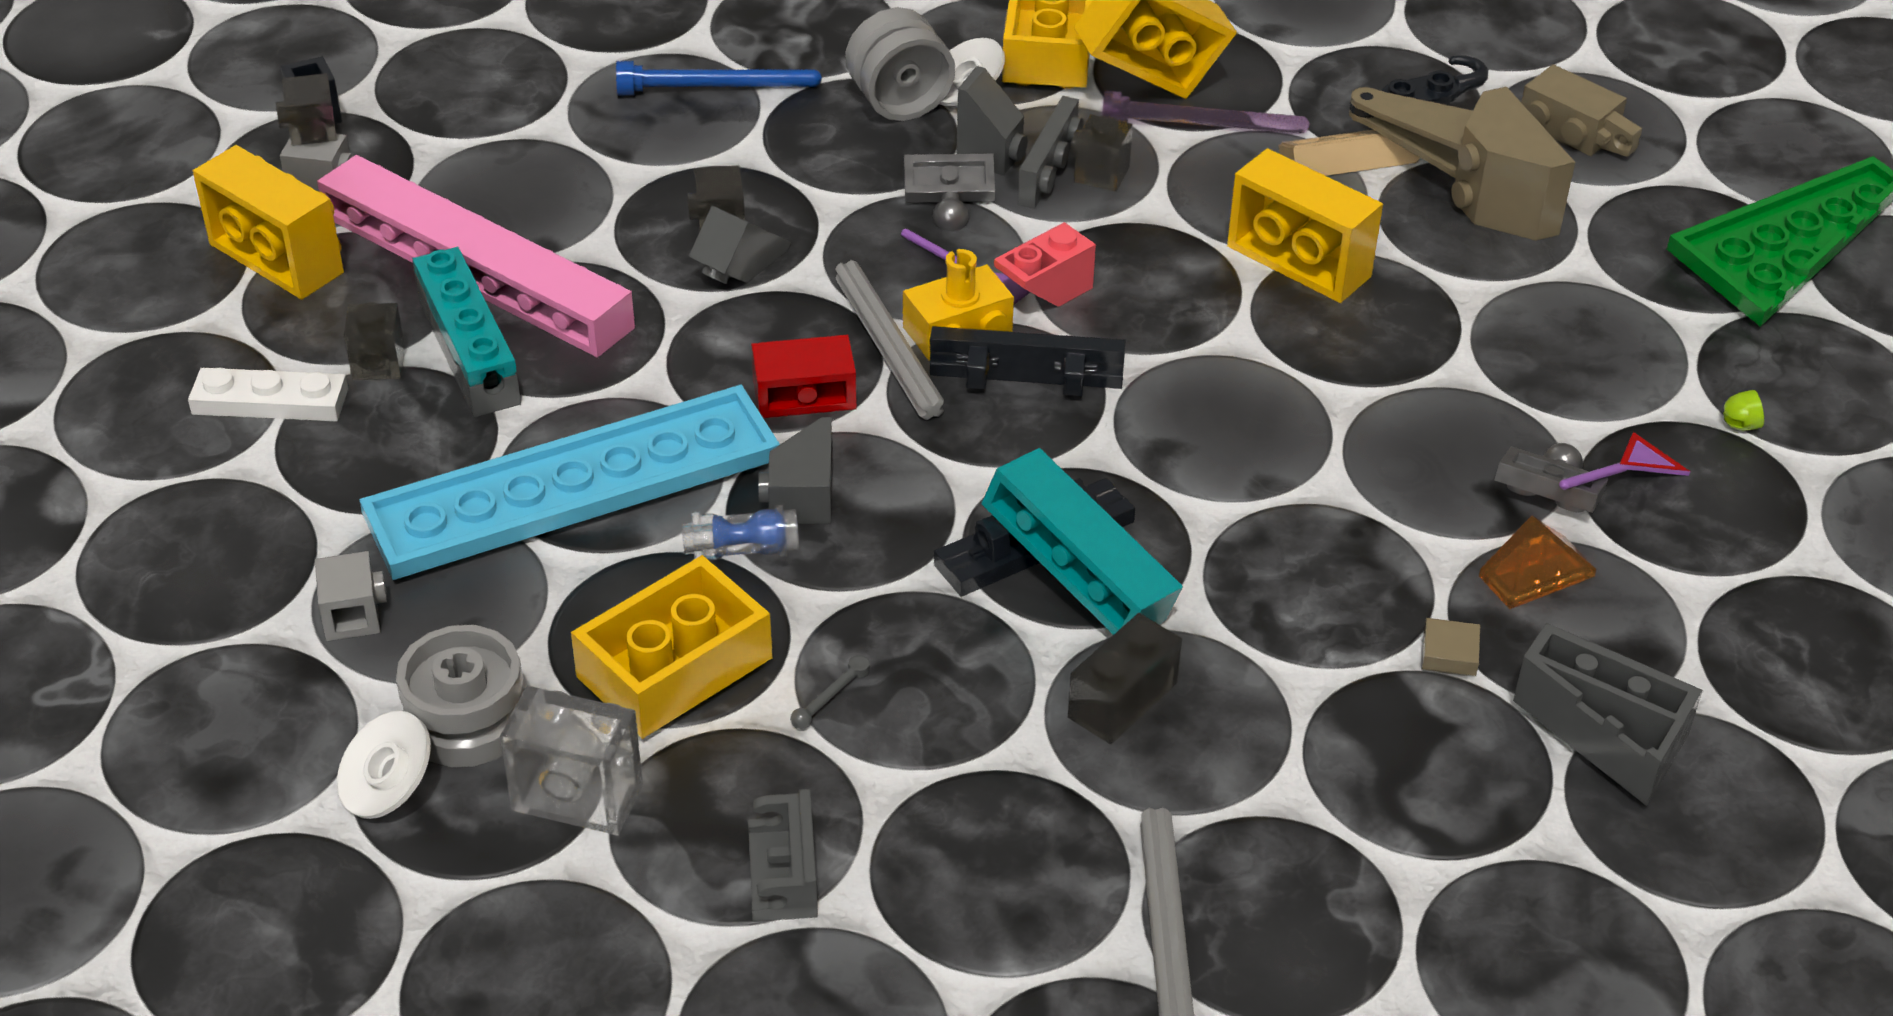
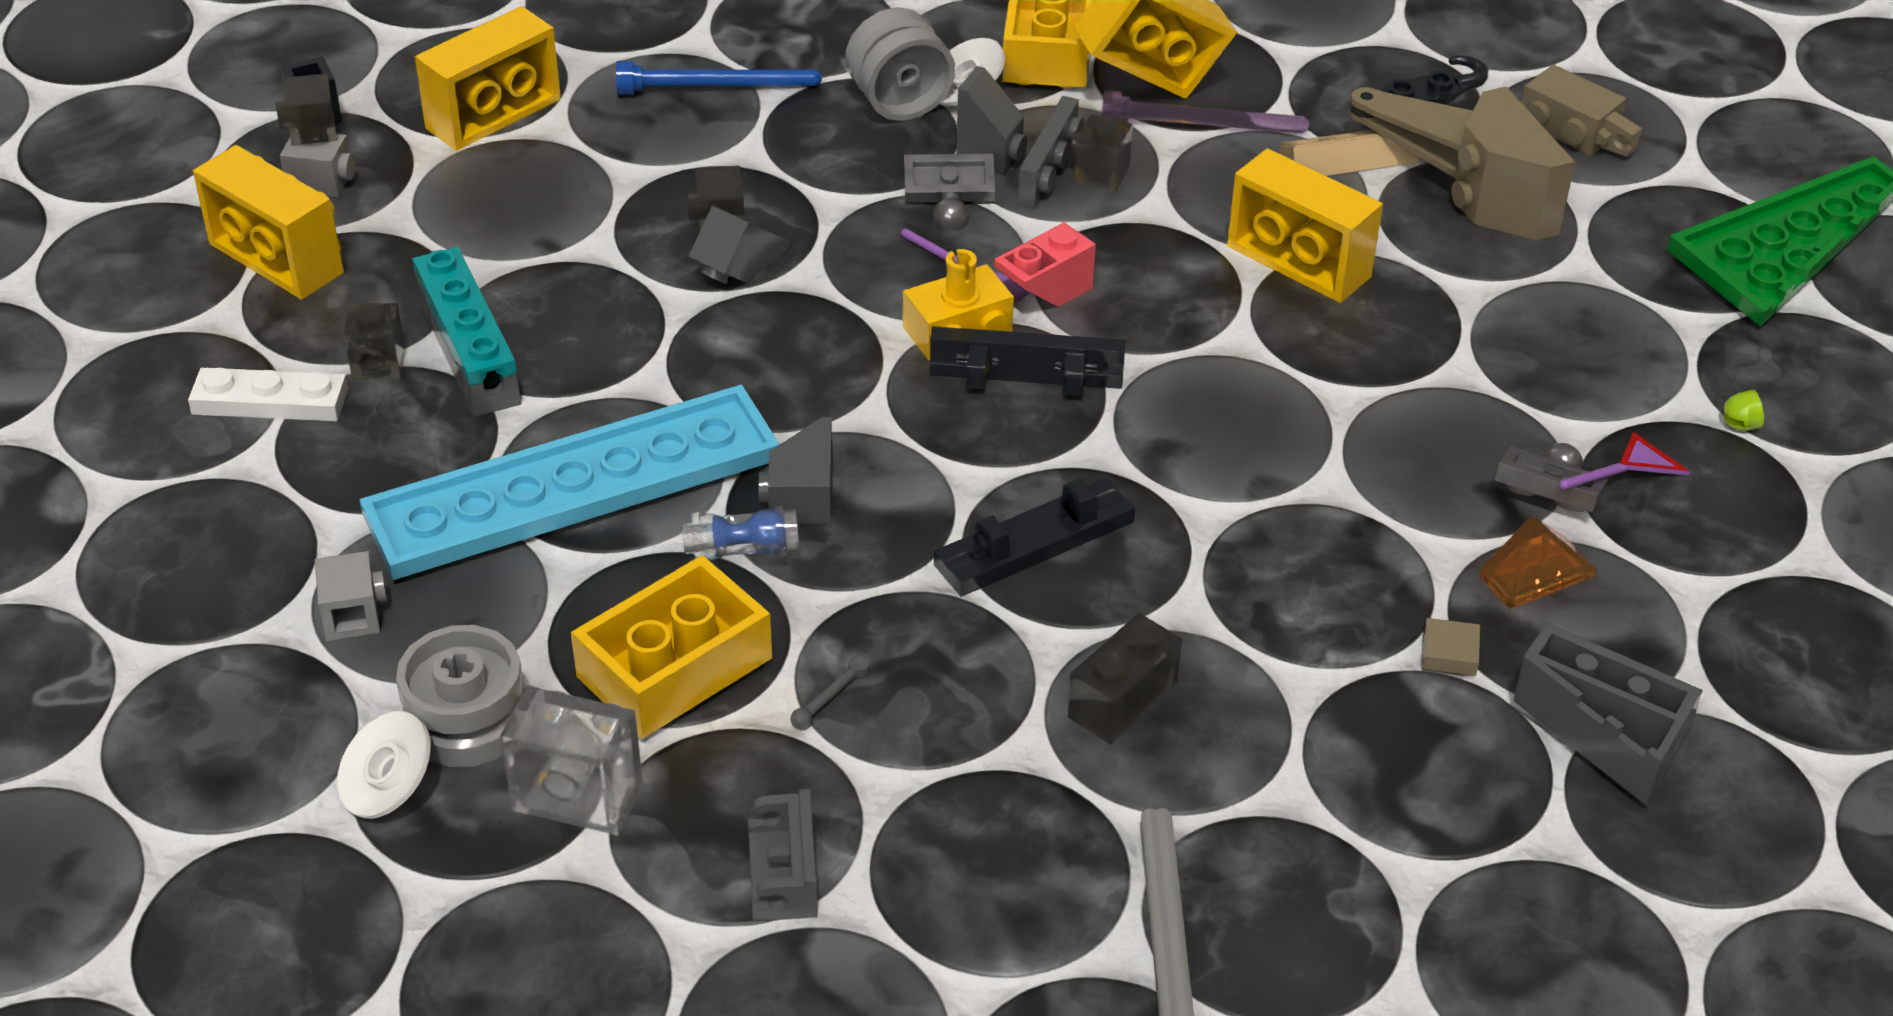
(488, 77): none -> yellow brick
(506, 267): bright pink brick -> none
(804, 376): red brick -> none
(889, 340): light grey axle -> none
(1079, 542): teal brick -> none

